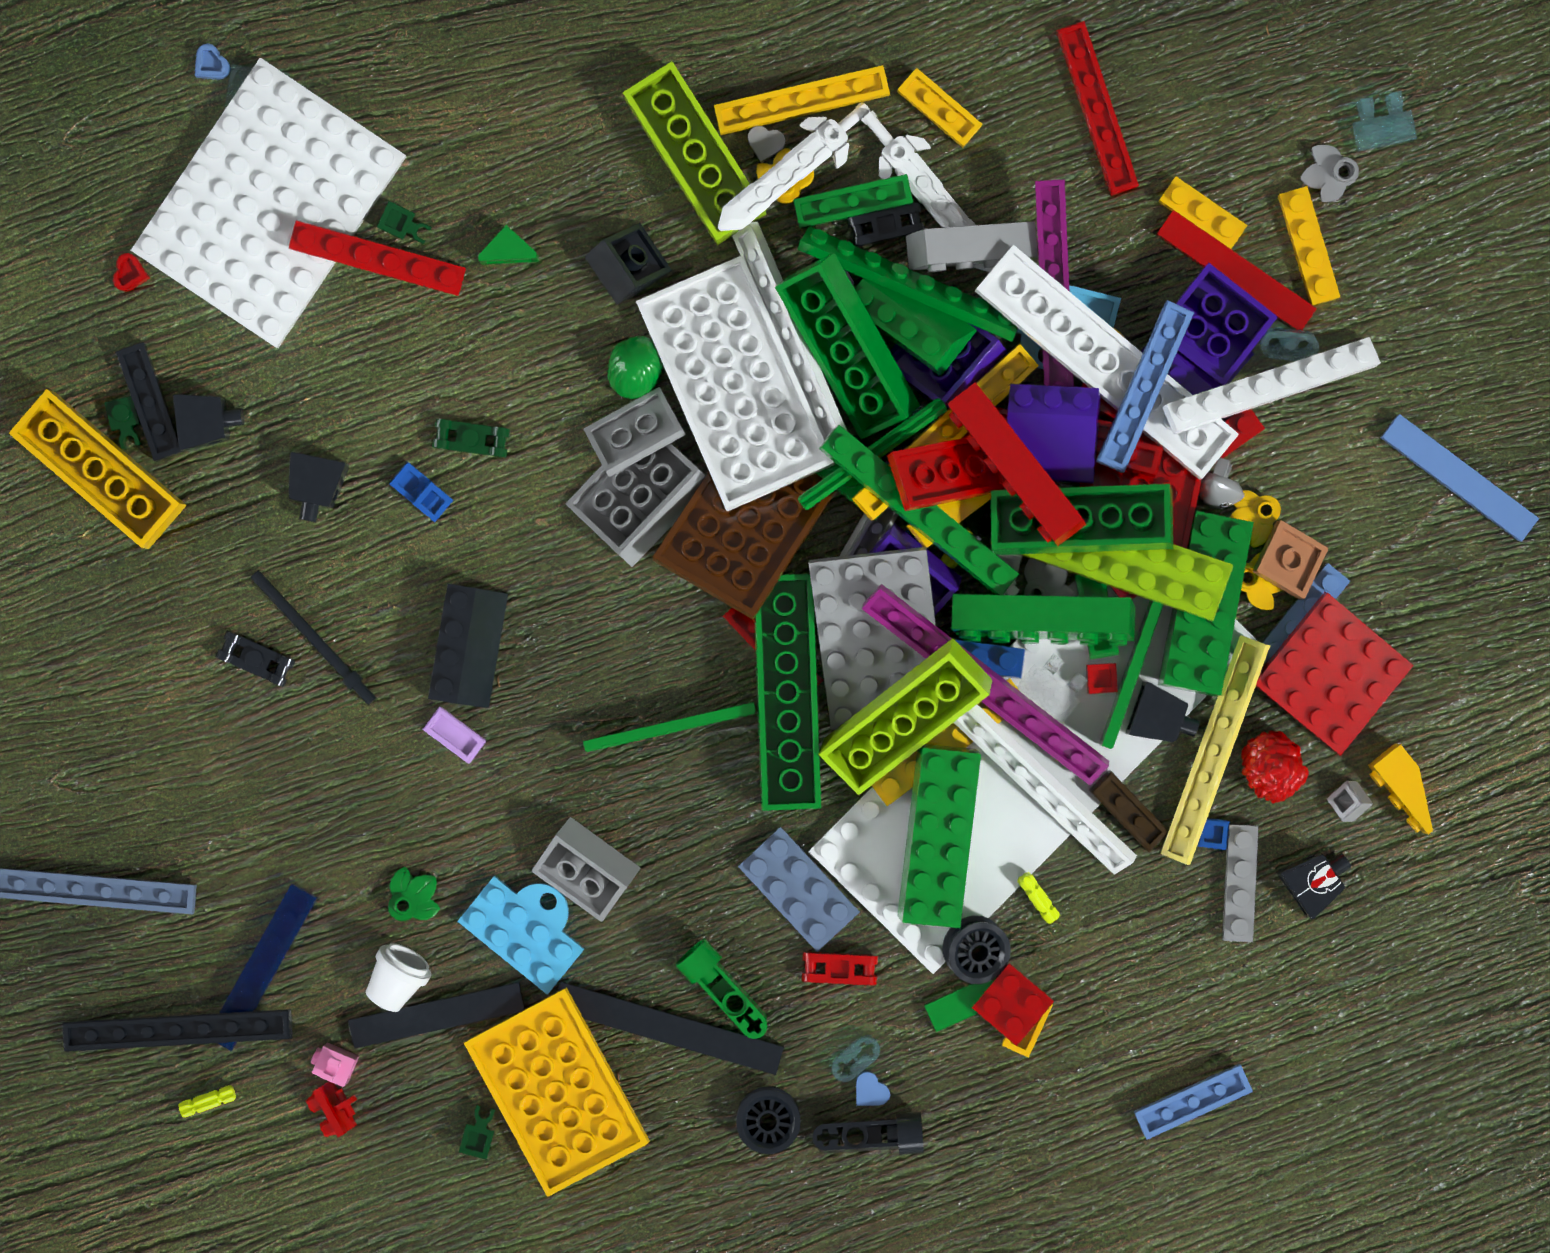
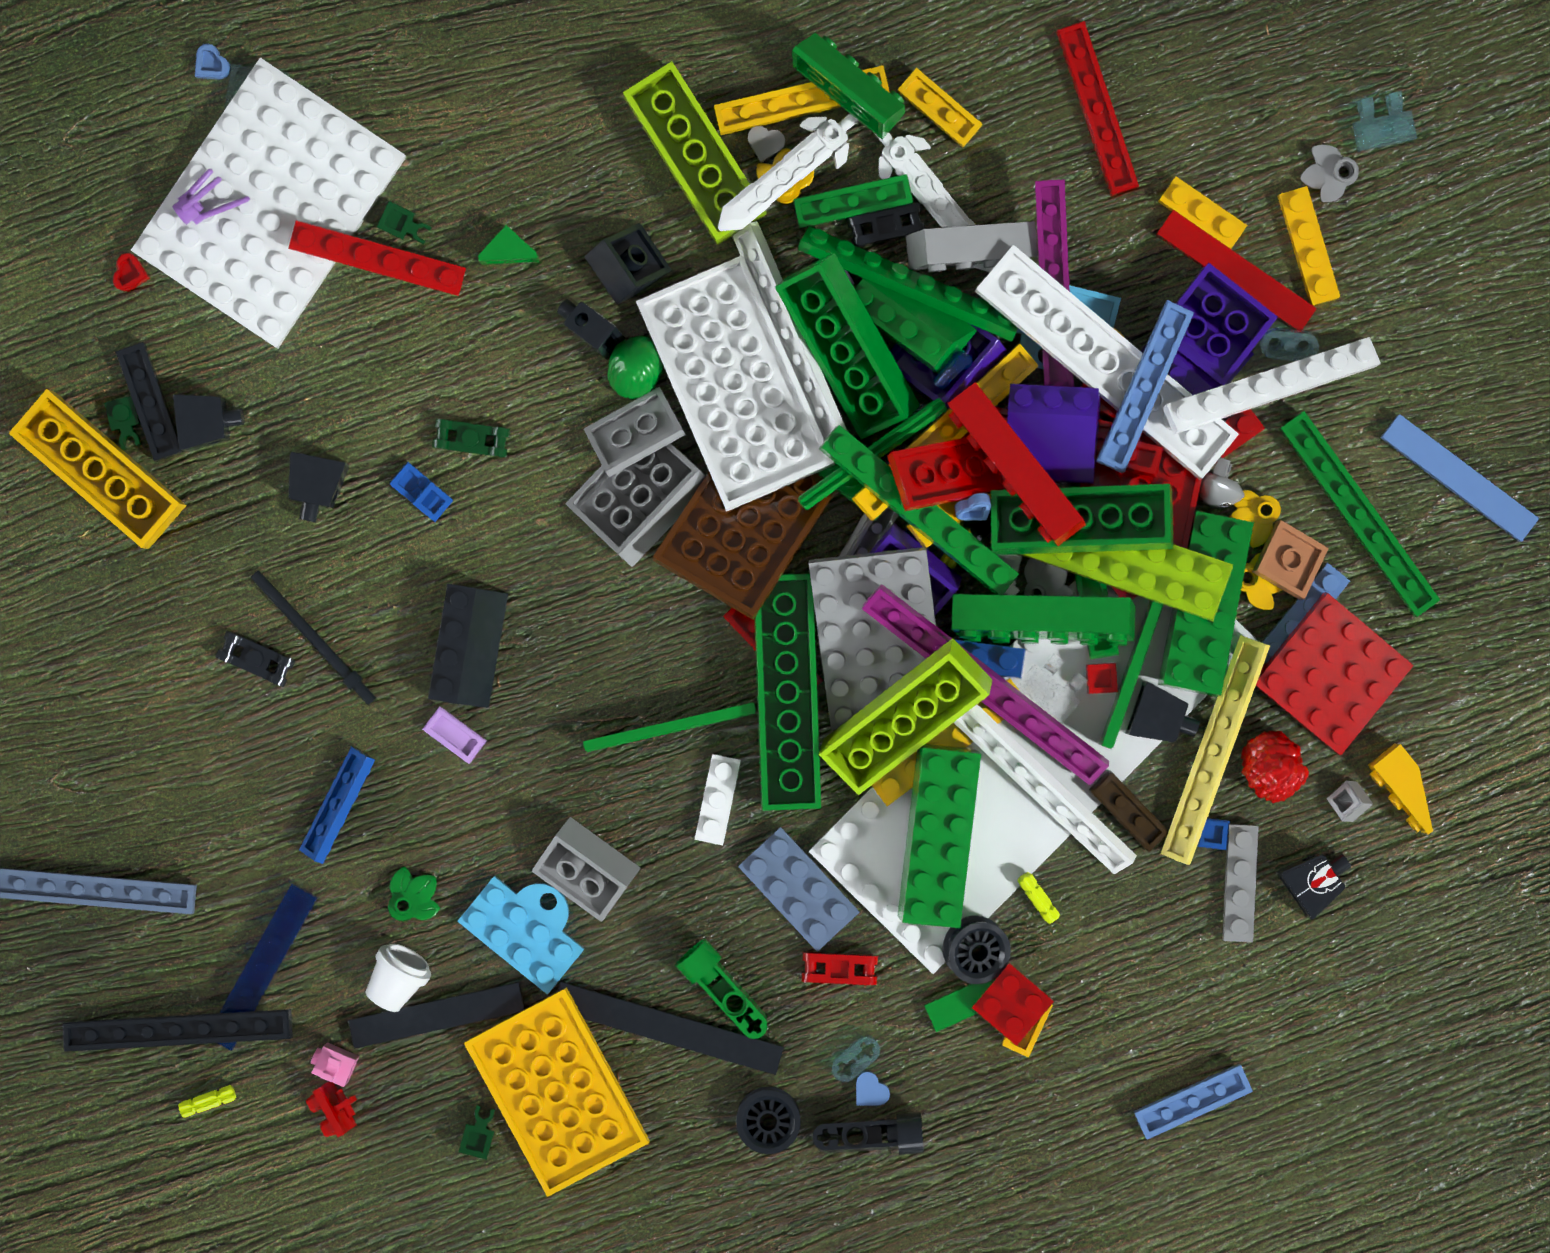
(189, 206): none -> medium lavender plant
(337, 805): none -> blue plate
(597, 333): none -> black torso
(717, 799): none -> white plate
(847, 84): none -> green slope
(958, 361): none -> clear blue arm
(974, 508): none -> medium blue tile
(1359, 514): none -> green plate

